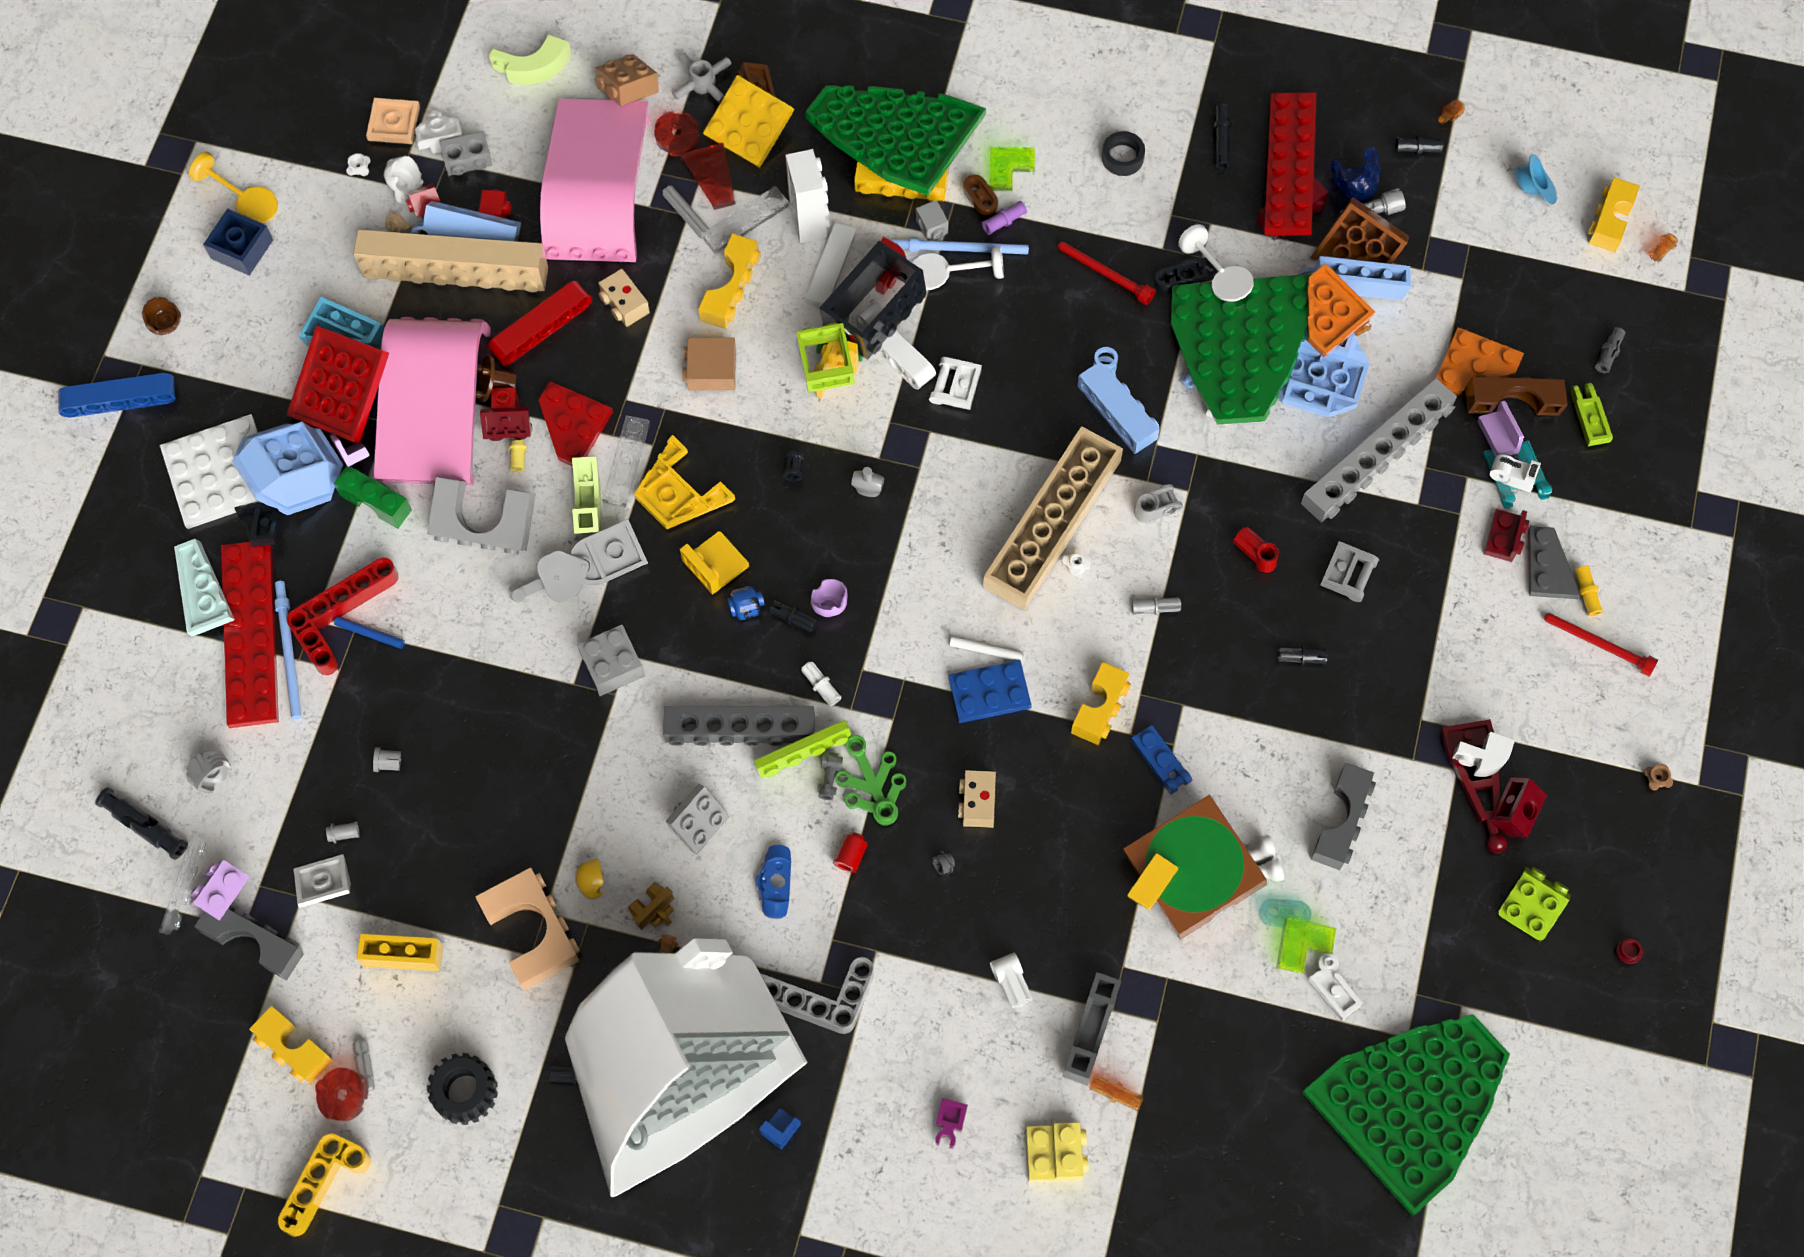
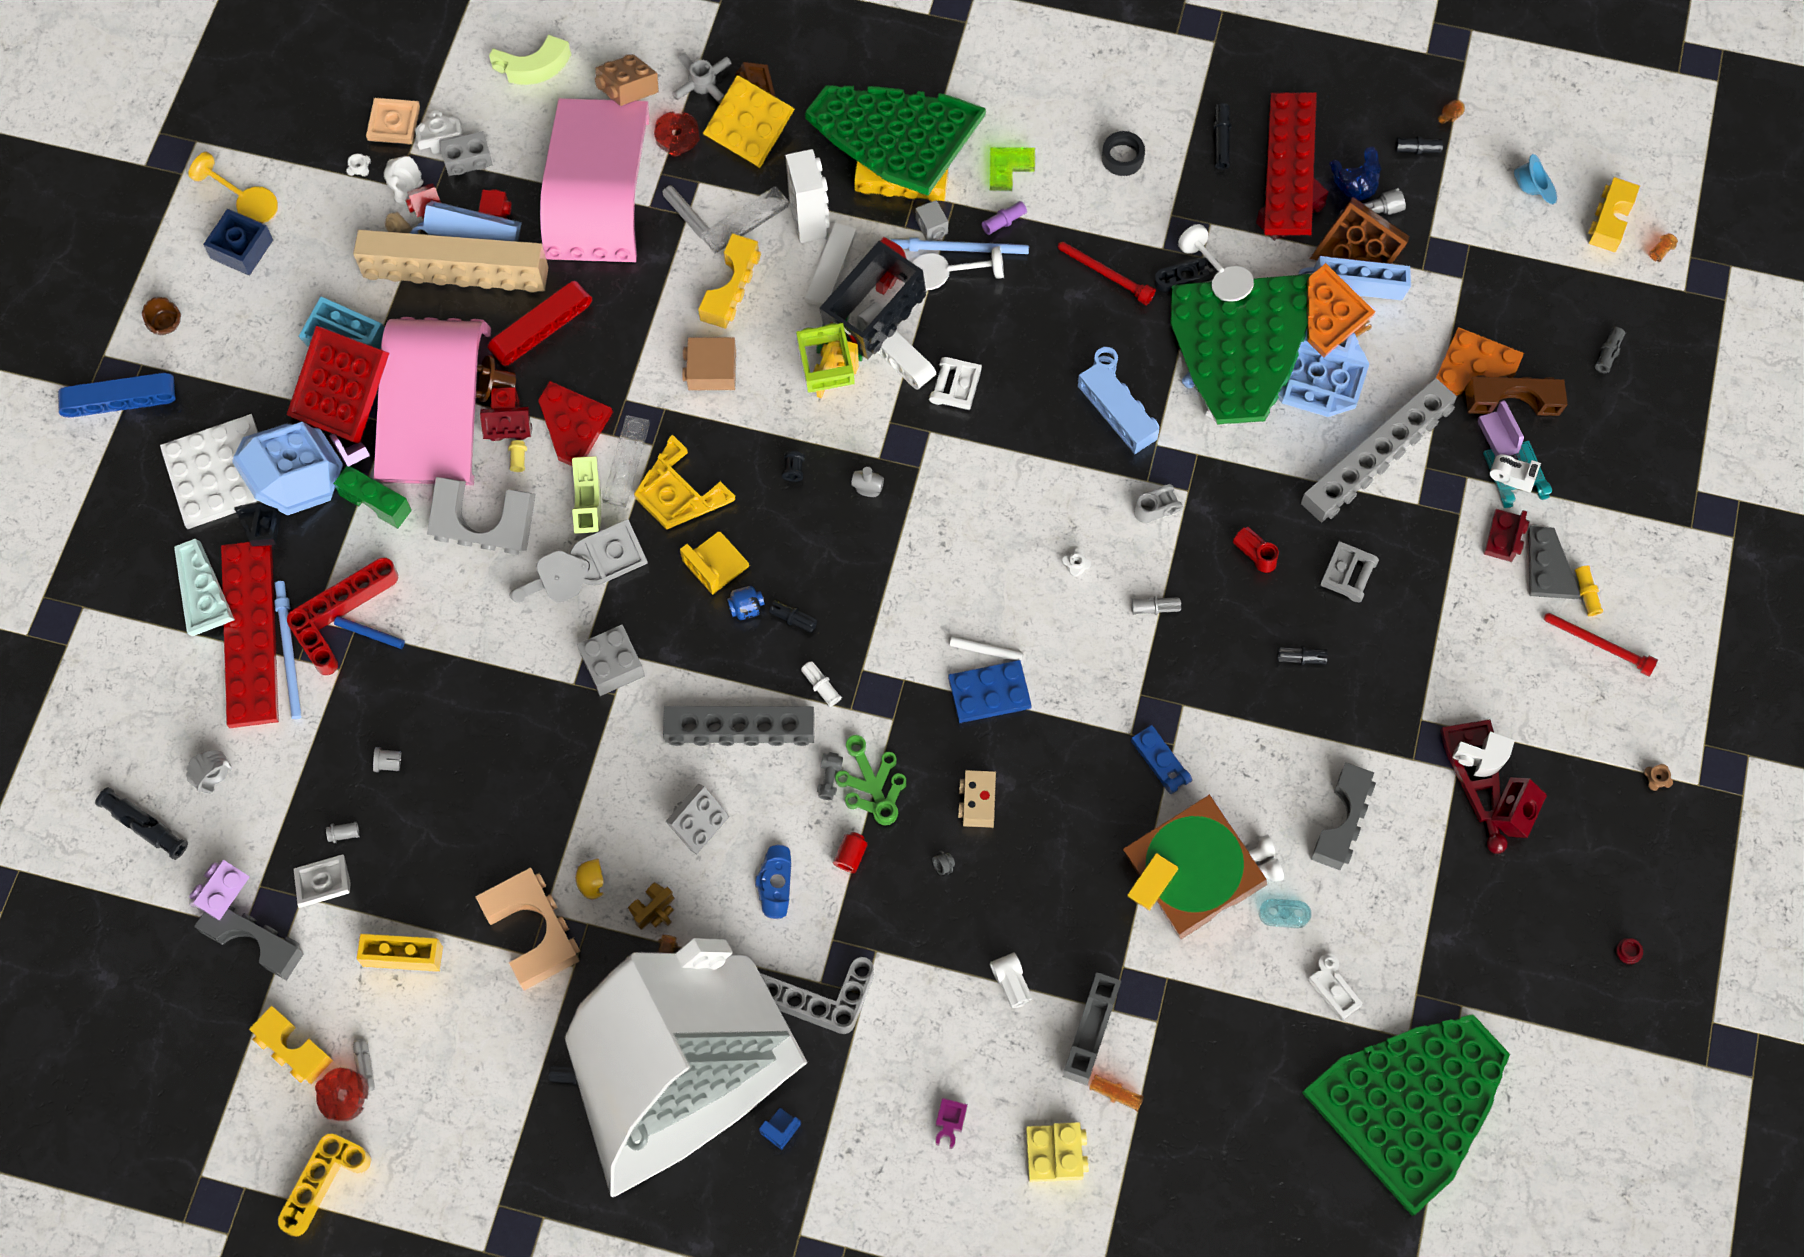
(180, 894): clear plate -> none
(447, 1074): black tyre -> none
(623, 297): tan brick -> none
(712, 174): clear red wing -> none
(809, 746): lime plate -> none
(829, 598): lavender hair -> none
(982, 196): reddish brown plate -> none
(1052, 518): tan brick -> none
(1093, 722): yellow arch -> none
(1300, 937): clear neon green plate -> none
(1535, 903): lime bracket -> none
(1591, 415): lime hinge -> none

